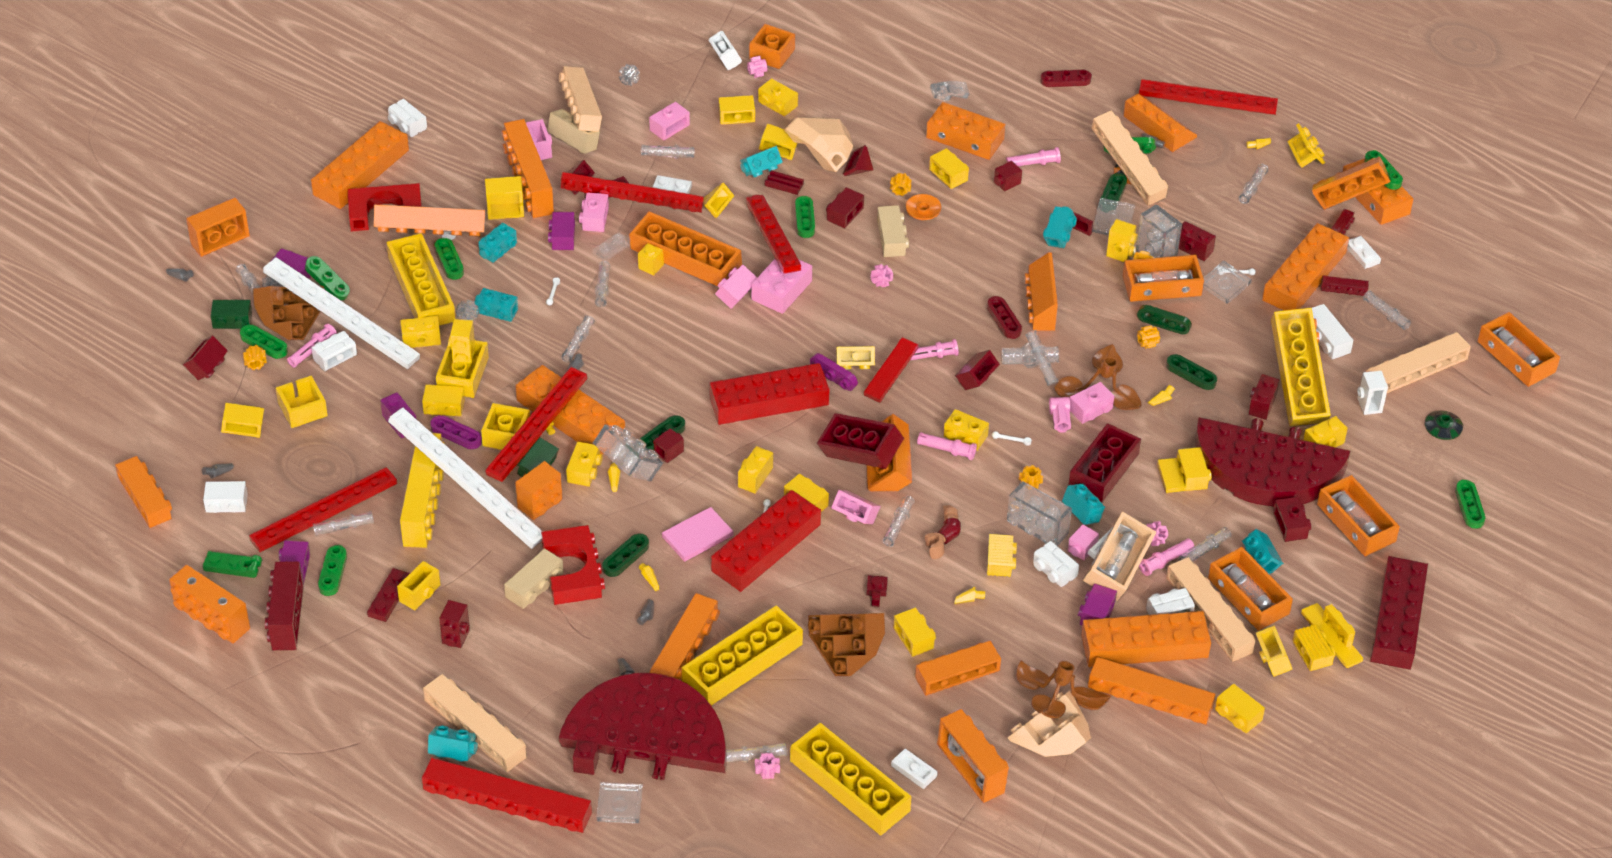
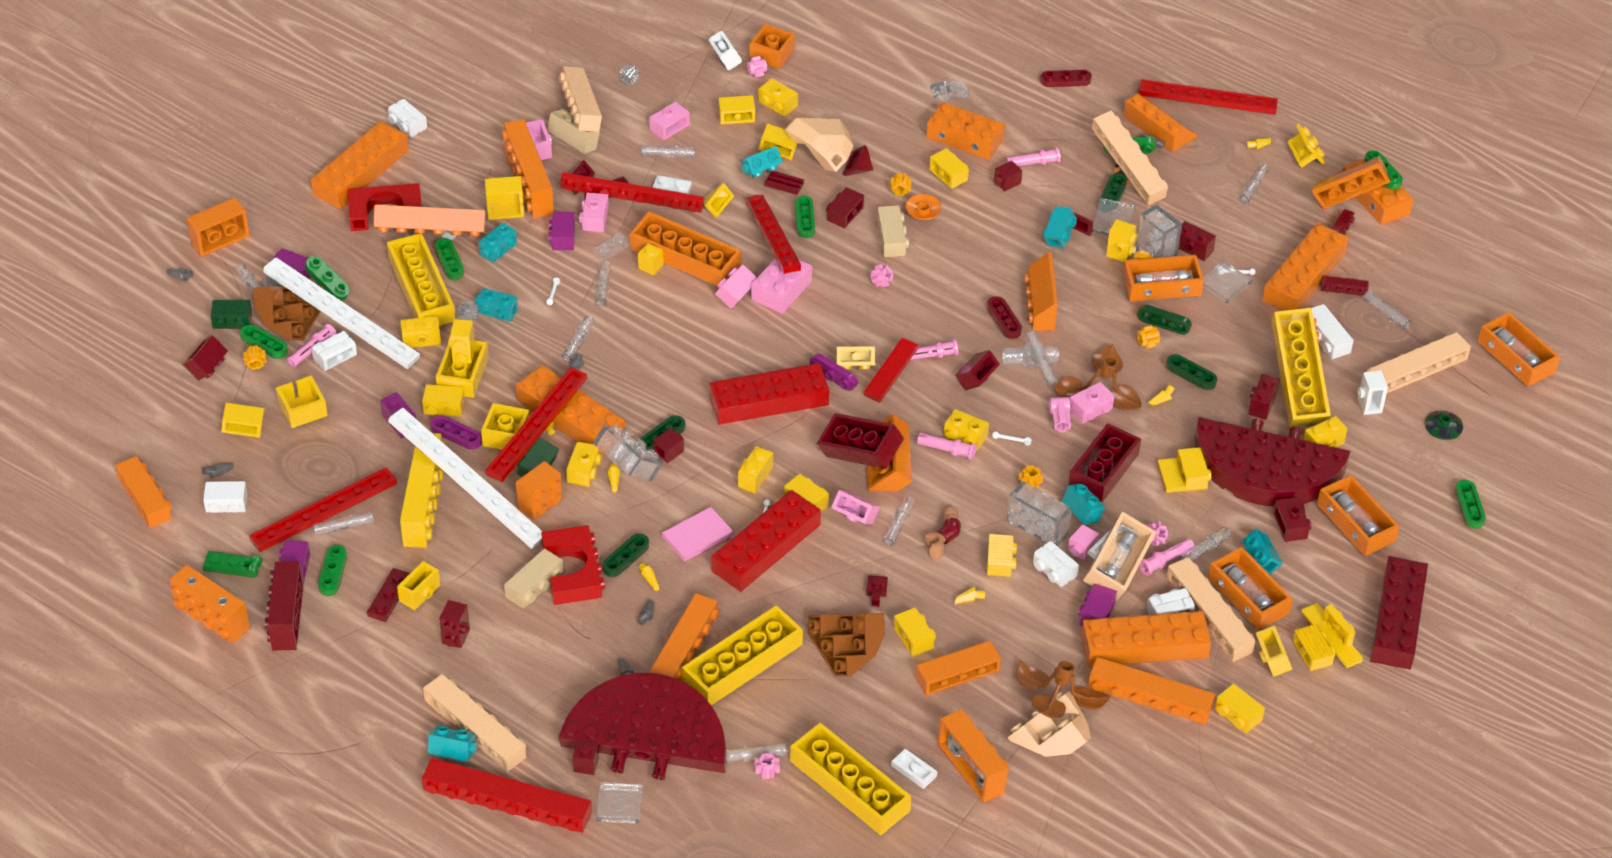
(1363, 252): white plate -> none

